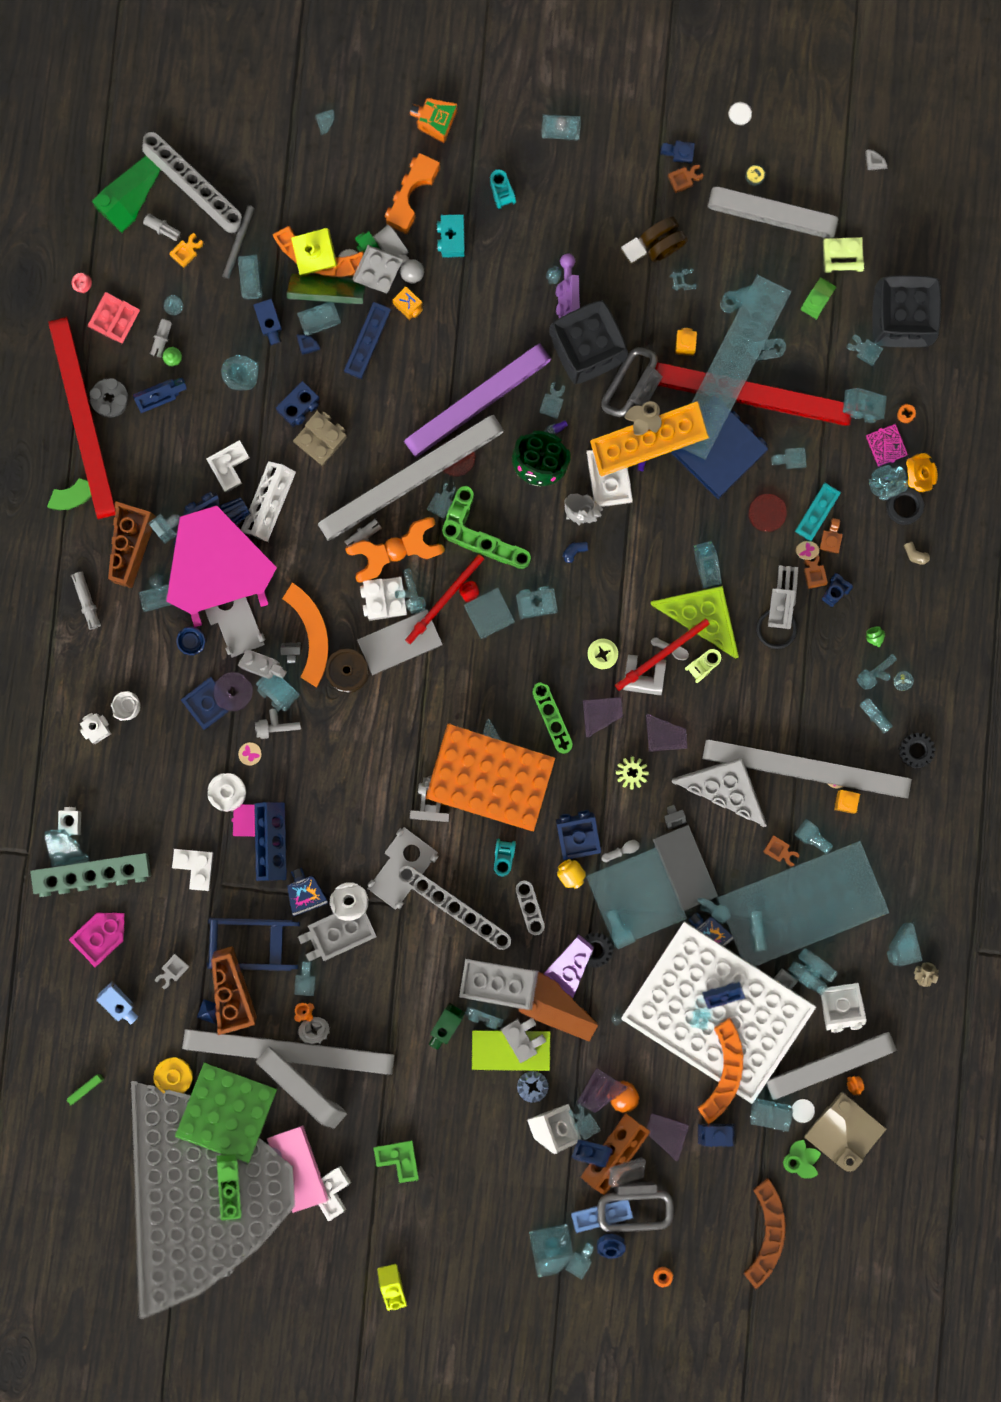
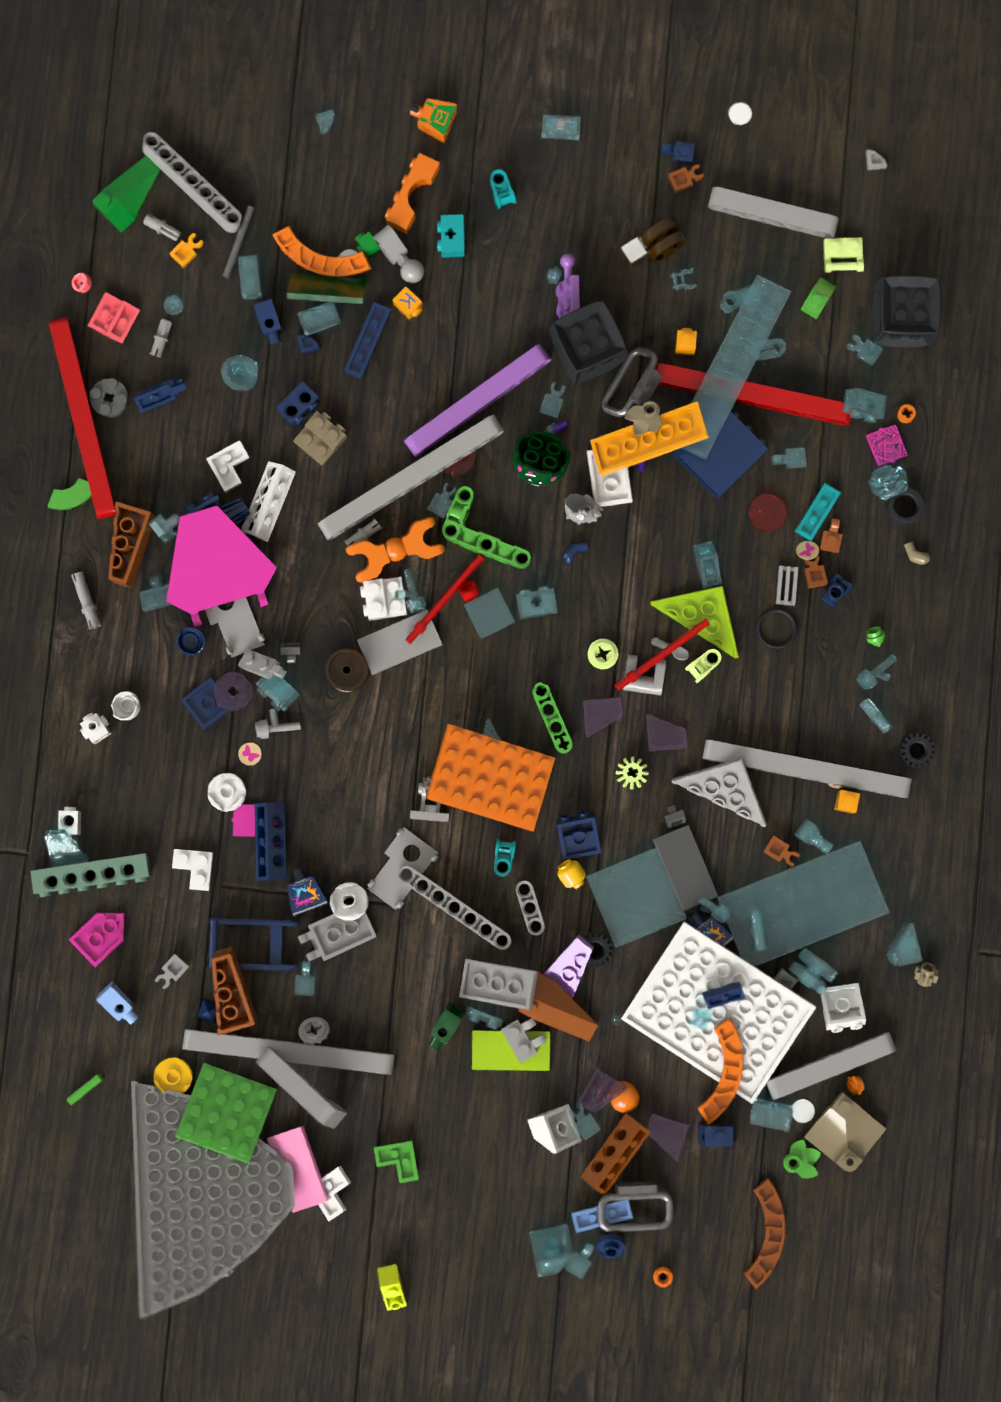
(172, 356): bright green plate -> none
(228, 1187): bright green slope -> none
(300, 1008): orange plate -> none
(314, 251): neon yellow tile -> none
(316, 633): orange tile -> none
(377, 269): light grey plate -> none
(531, 1077): sand blue gear -> none
(591, 1153): dark blue plate -> none
(621, 933): clear light blue pin -> none
(627, 1172): clear tile -> none
(629, 847): light grey piece -> none
(755, 175): tile -> none
(781, 608): light grey hinge -> none
(903, 681): clear light blue tile -> none
(918, 464): light orange plate -> none

